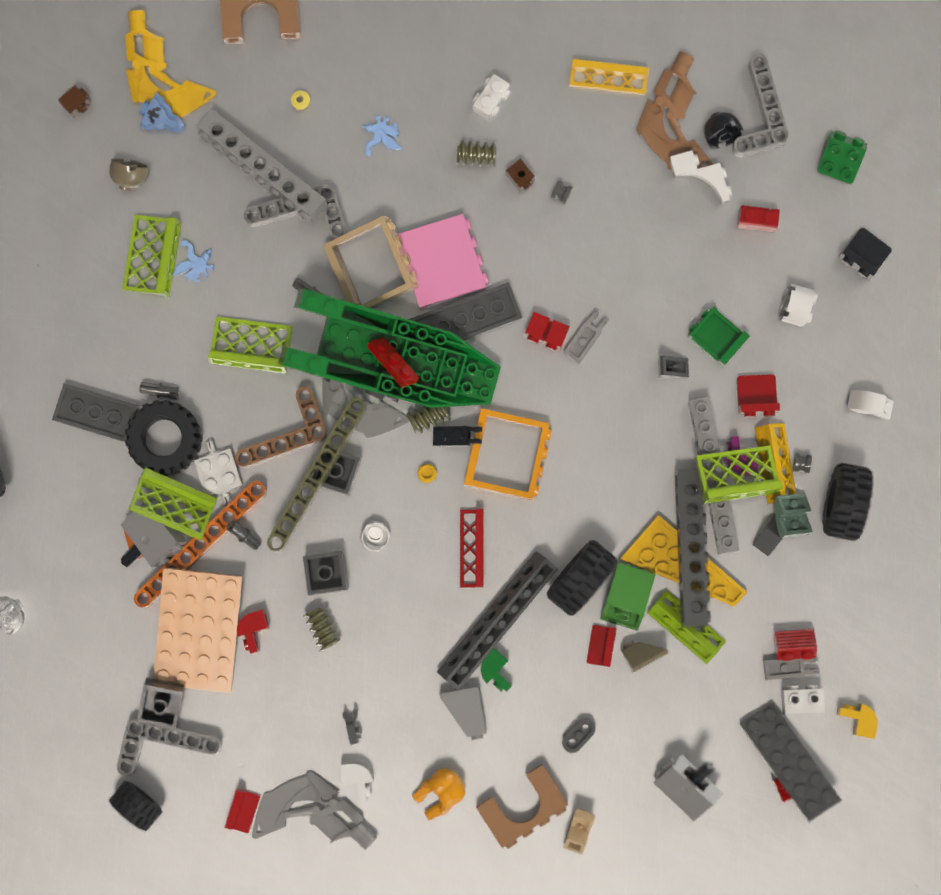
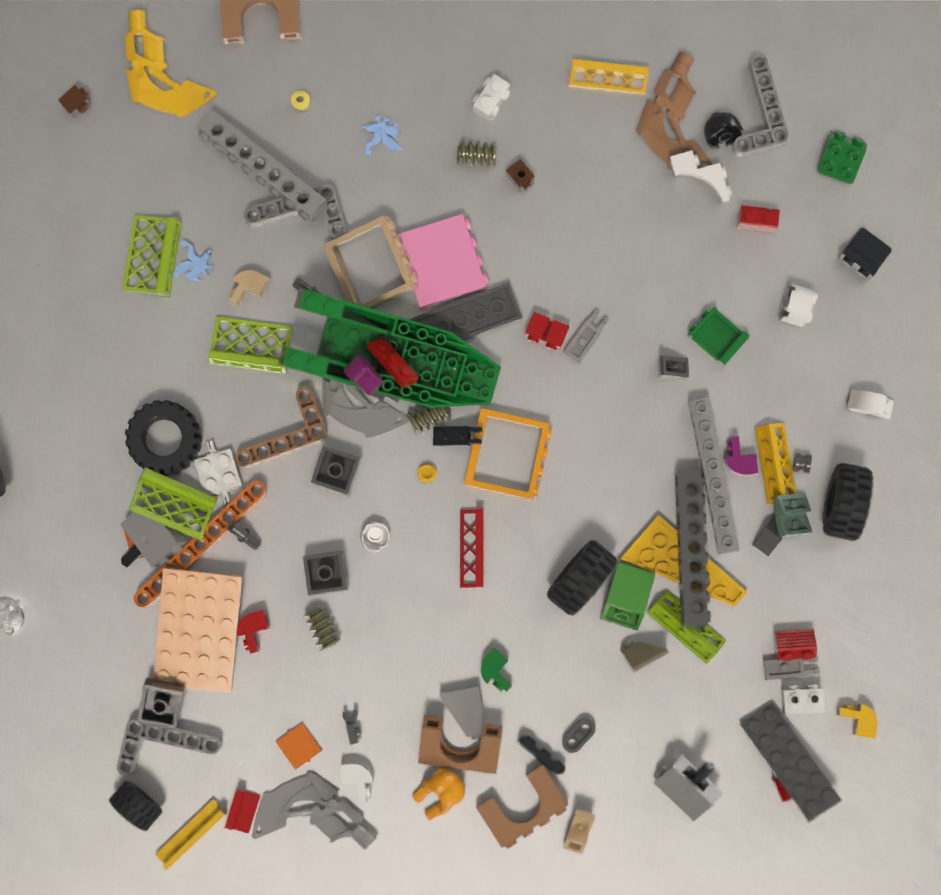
(93, 412): dark grey plate -> none
(127, 174): dark tan cylinder -> none
(158, 390): dark grey axle -> none
(159, 115): medium blue rock -> none
(190, 834): none -> yellow fence
(248, 281): none -> tan brick
(298, 746): none -> orange piece
(316, 485): olive beam -> none
(362, 373): none -> magenta brick
(438, 753): none -> medium nougat arch
(497, 620): dark grey brick -> none
(541, 755): none -> black hinge
(561, 192): dark grey wheel -> none
(601, 645): red panel -> none
(743, 490): lime fence -> none
(757, 395): red bracket -> none

